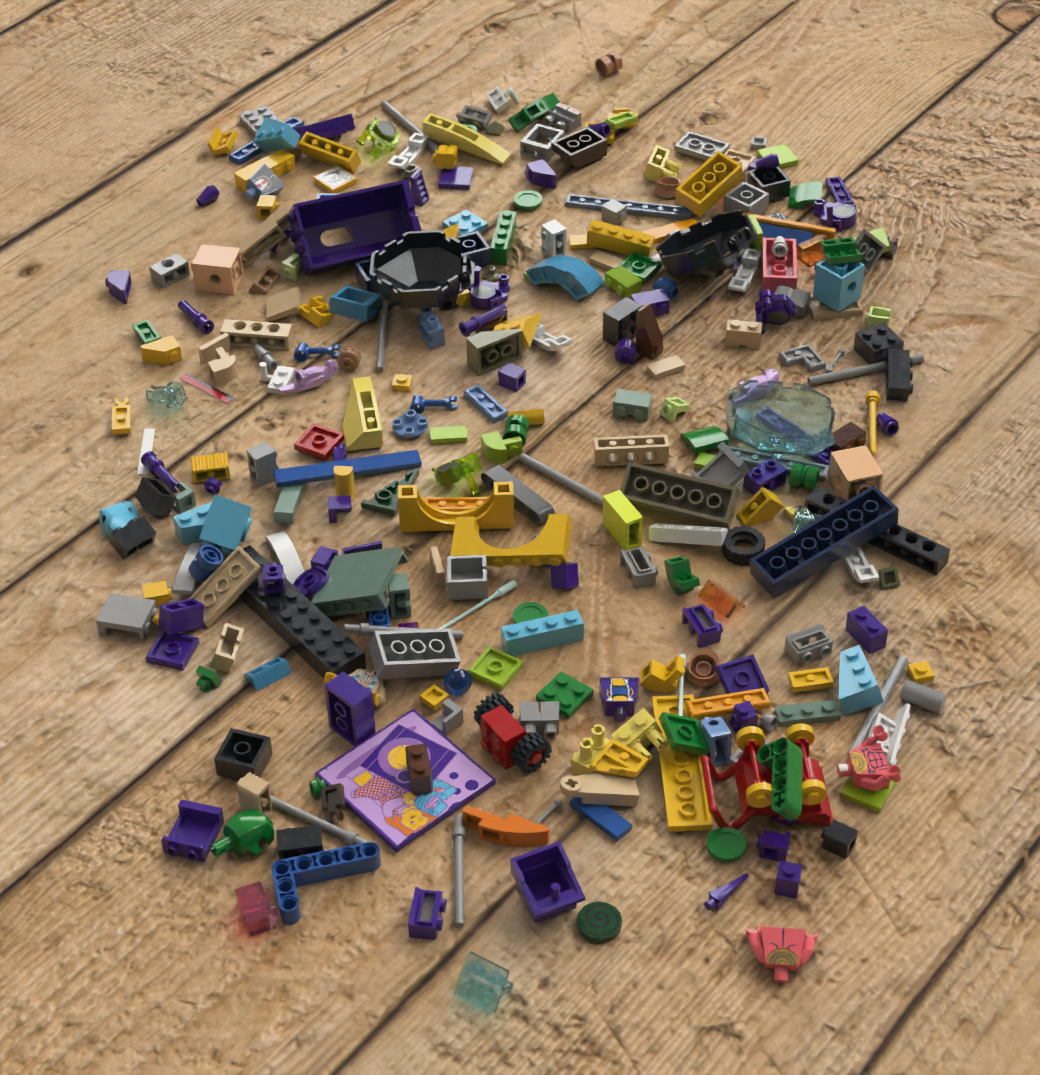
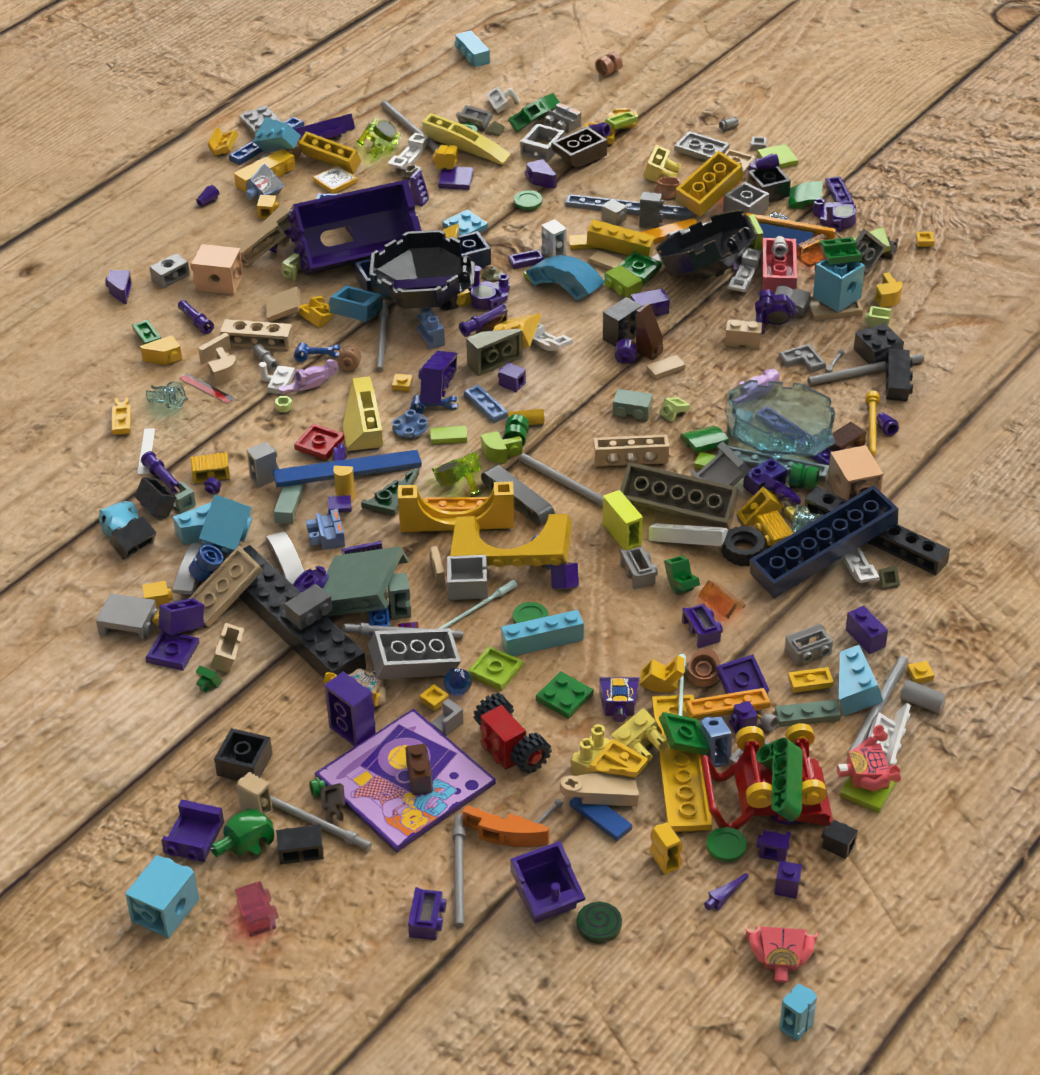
(162, 896): none -> medium azure brick
(265, 281): medium nougat slope -> none
(268, 673): dark azure slope -> none
(273, 573): dark purple brick -> none
(283, 404): none -> yellowish green tile
(308, 606): none -> dark grey brick
(317, 868): blue beam -> none
(323, 557): dark purple brick -> none
(326, 530): none -> medium blue hips
(420, 283): none -> dark purple beam
(436, 376): none -> dark purple wedge
(472, 48): none -> medium azure brick
(482, 983): clear light blue bracket -> none
(503, 237): green brick -> none
(525, 259): none -> dark purple tile
(544, 724): light grey hips -> none
(651, 210): none -> dark grey brick
(666, 848): none -> yellow brick
(669, 286): blue head -> none
(724, 124): none -> light grey pin
(772, 527): none -> yellow brick
(780, 489): none -> dark purple plate
(798, 1011): none -> medium azure brick
(889, 292): none -> yellow brick
(925, 239): none -> yellow plate

